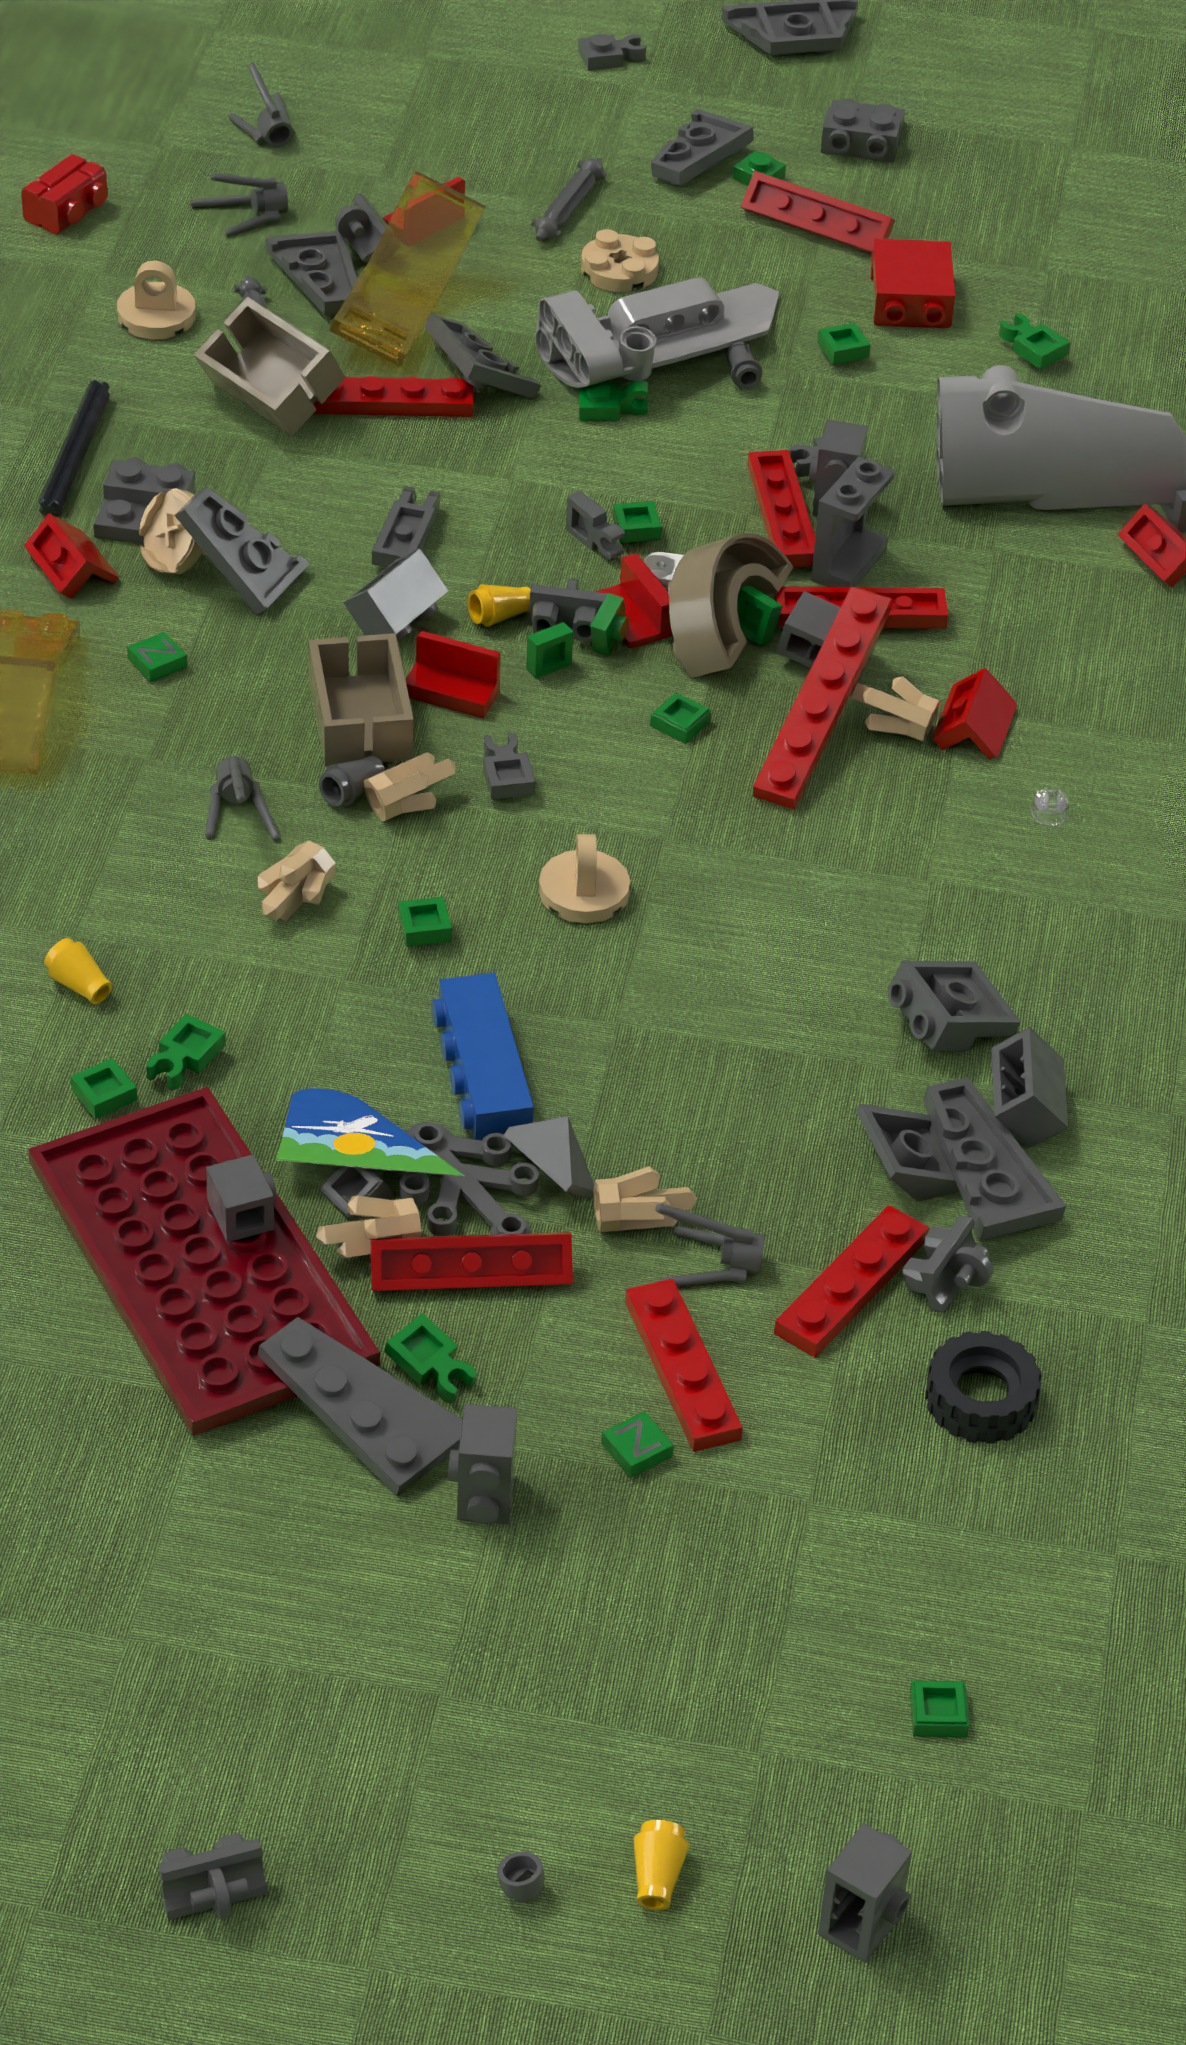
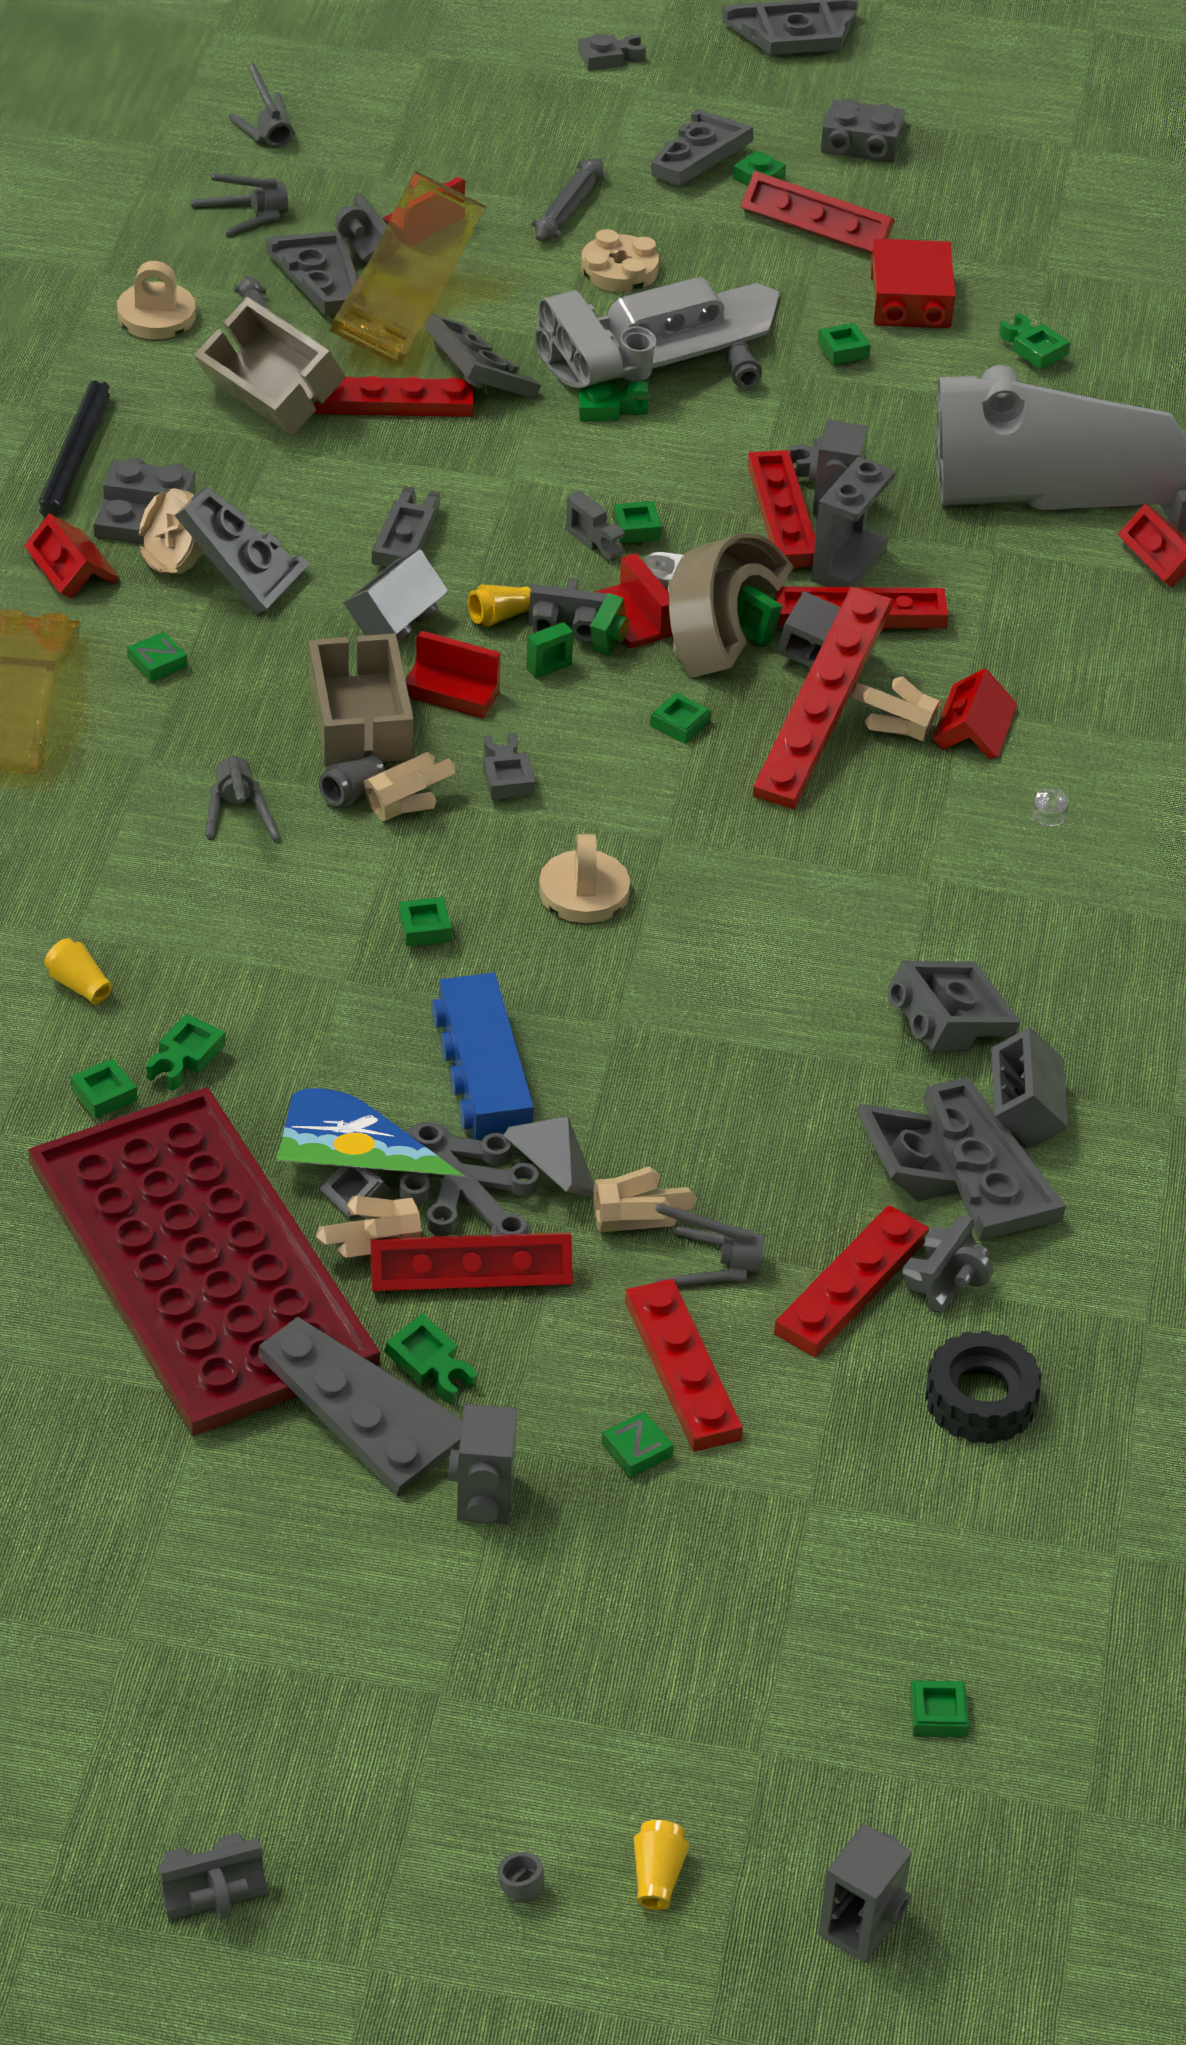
(64, 194): red brick -> none
(241, 1197): dark grey brick -> none
(296, 880): tan rock -> none

